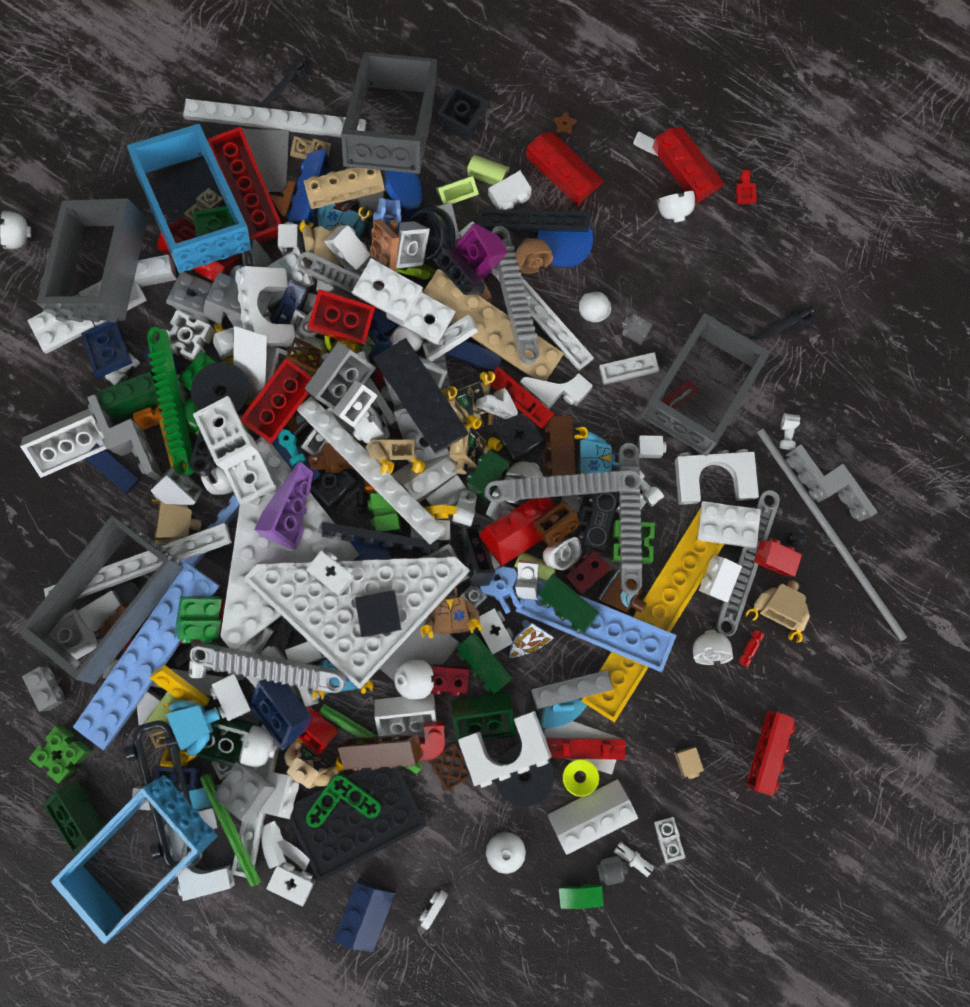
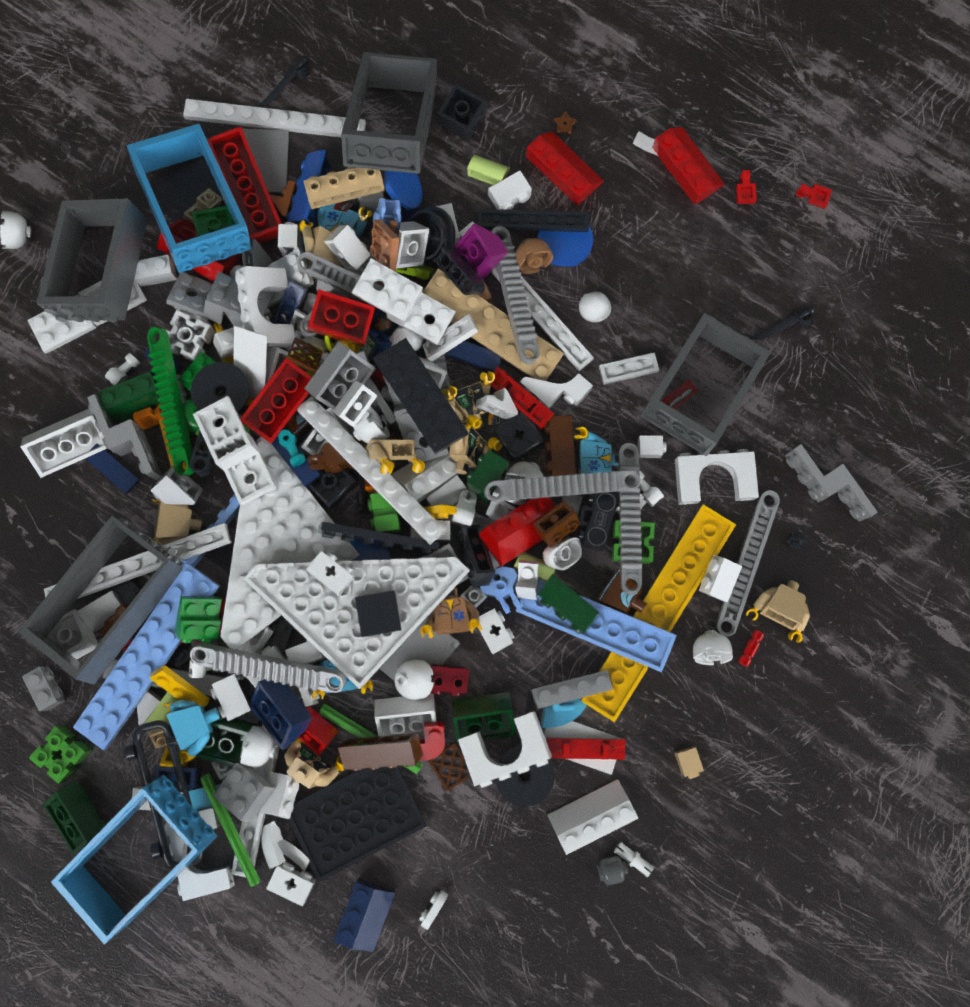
(106, 348): dark blue tile -> none
(222, 483): white helmet -> none
(284, 513): medium lavender wedge -> none
(302, 147): tan slope -> none
(337, 794): green beam -> none
(383, 324): none -> dark brown plate
(457, 190): yellowish green brick -> none
(483, 663): dark green slope -> none
(505, 852): white cylinder -> none
(529, 640): shield -> none
(581, 897): green slope -> none
(587, 572): dark red brick -> none
(588, 785): neon yellow piece -> none
(636, 328): clear brick -> none
(669, 840): white slope -> none
(677, 206): white cylinder -> none
(729, 524): white plate -> none
(770, 753): red slope -> none
(777, 557): brick -> none
(789, 423): white leg -> none
(816, 195): none -> red plate
(832, 535): light grey piece -> none

